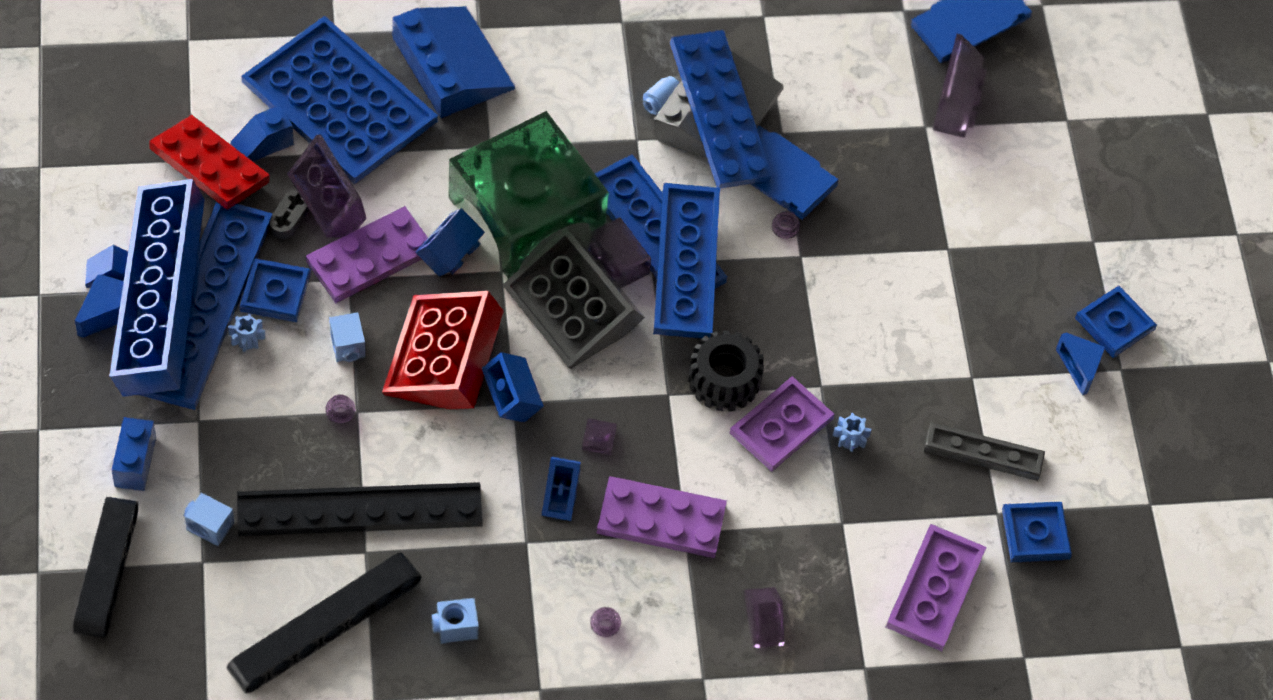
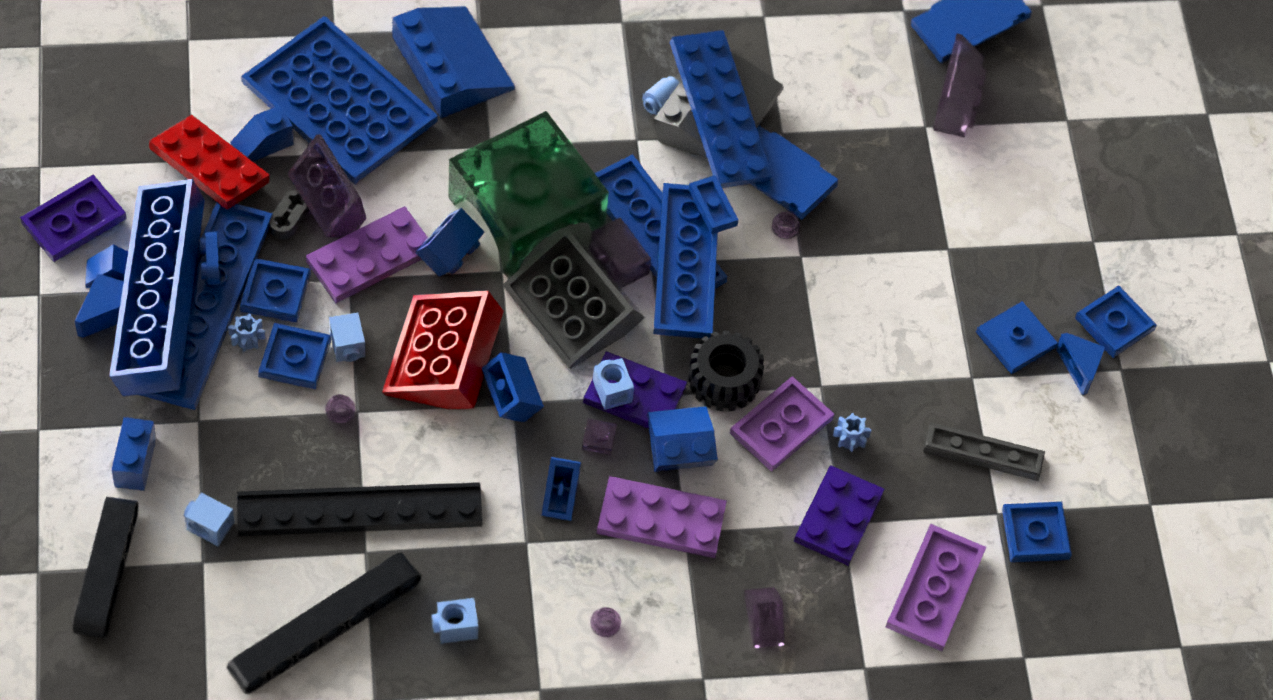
(73, 218): none -> dark purple plate
(211, 268): none -> blue plate
(294, 356): none -> blue plate
(613, 393): none -> light blue brick
(651, 393): none -> dark purple plate
(682, 439): none -> blue slope
(713, 204): none -> blue plate
(839, 515): none -> dark purple plate
(1016, 337): none -> blue plate

